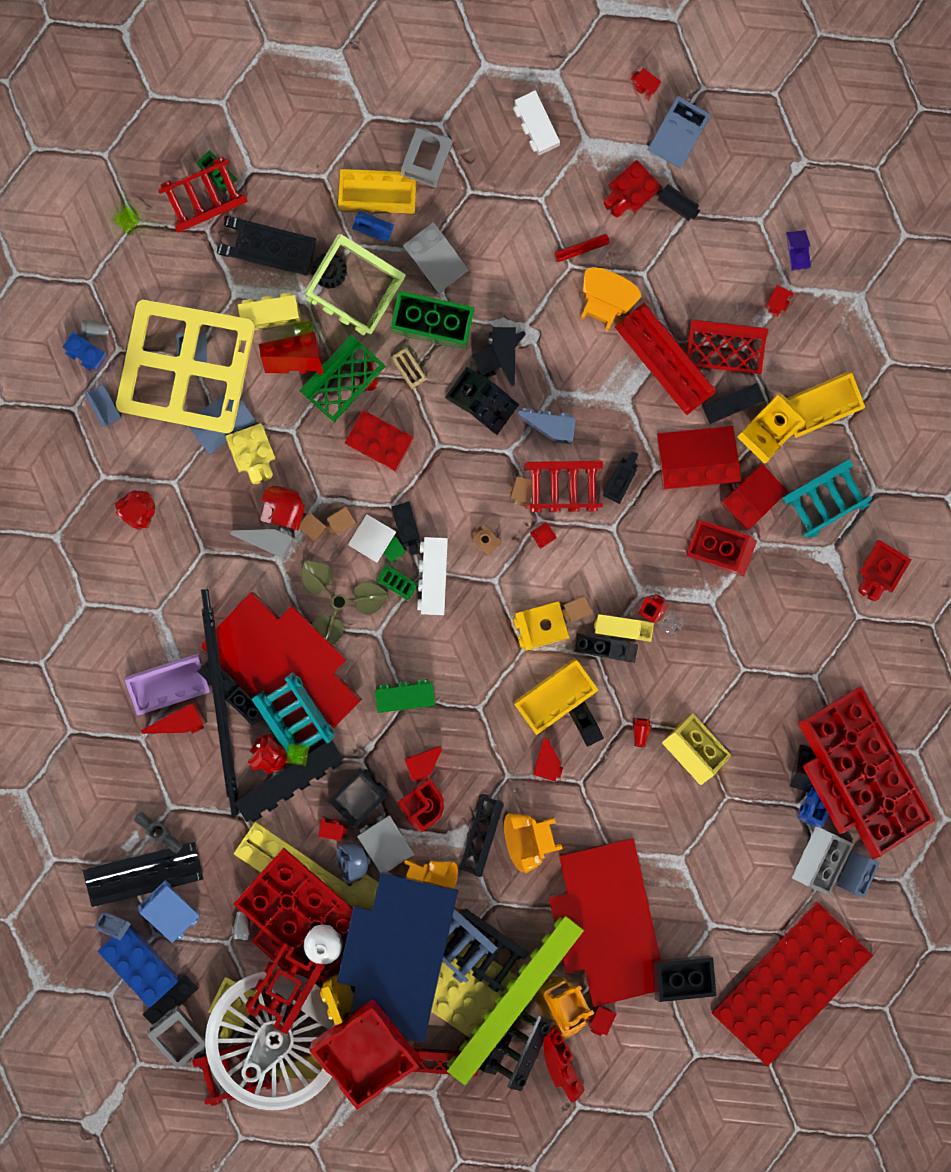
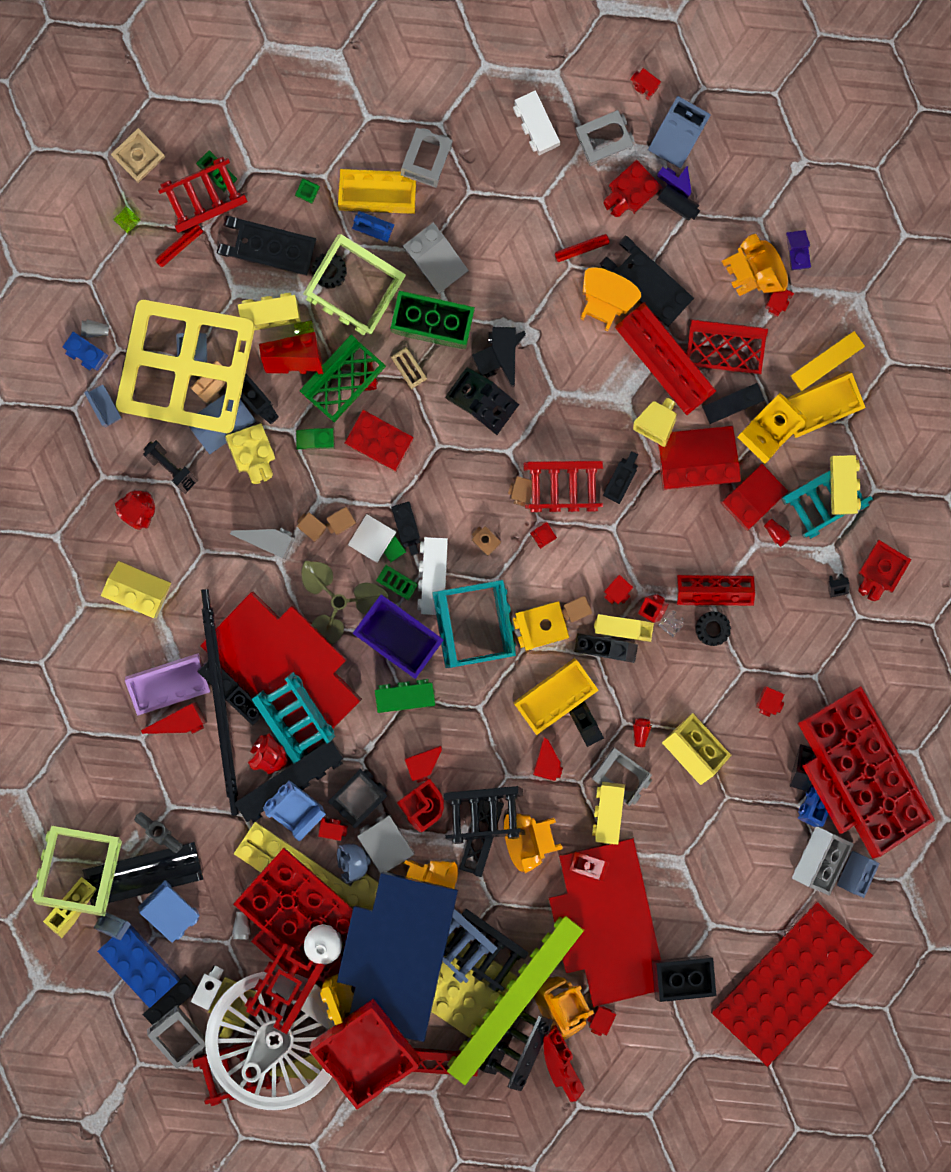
(62, 920): none -> light yellow slope
(106, 880): none -> yellowish green window
(136, 589): none -> light yellow slope
(138, 155): none -> tan plate
(179, 245): none -> red axle
(181, 477): none -> black fence
(204, 997): none -> white torso
(208, 388): none -> light nougat brick
(258, 401): none -> black hinge
(282, 507): red brick -> none
(294, 810): none -> medium blue panel
(297, 754): clear neon green tile -> none
(307, 191): none -> green tile
(315, 439): none -> green slope
(398, 636): none -> dark purple container
(445, 629): none -> teal window
(492, 796): none -> black fence
(551, 426): sand blue slope -> none
(589, 866): none -> slope
(609, 812): none -> light yellow brick
(618, 591): none -> red brick
(624, 143): none -> light grey panel
(643, 775): none -> light grey panel
(657, 288): none -> black hinge
(657, 421): none -> light yellow torso
(681, 184): none -> dark purple slope
(701, 628): none -> black tyre
(715, 594): none -> red fence
(721, 547): red slope -> none
(759, 269): none -> light orange piece
(770, 702): none -> red brick
(777, 532): none -> red cone
(827, 361): none -> yellow slope
(838, 587): none -> black tile
(844, 485): none -> light yellow brick

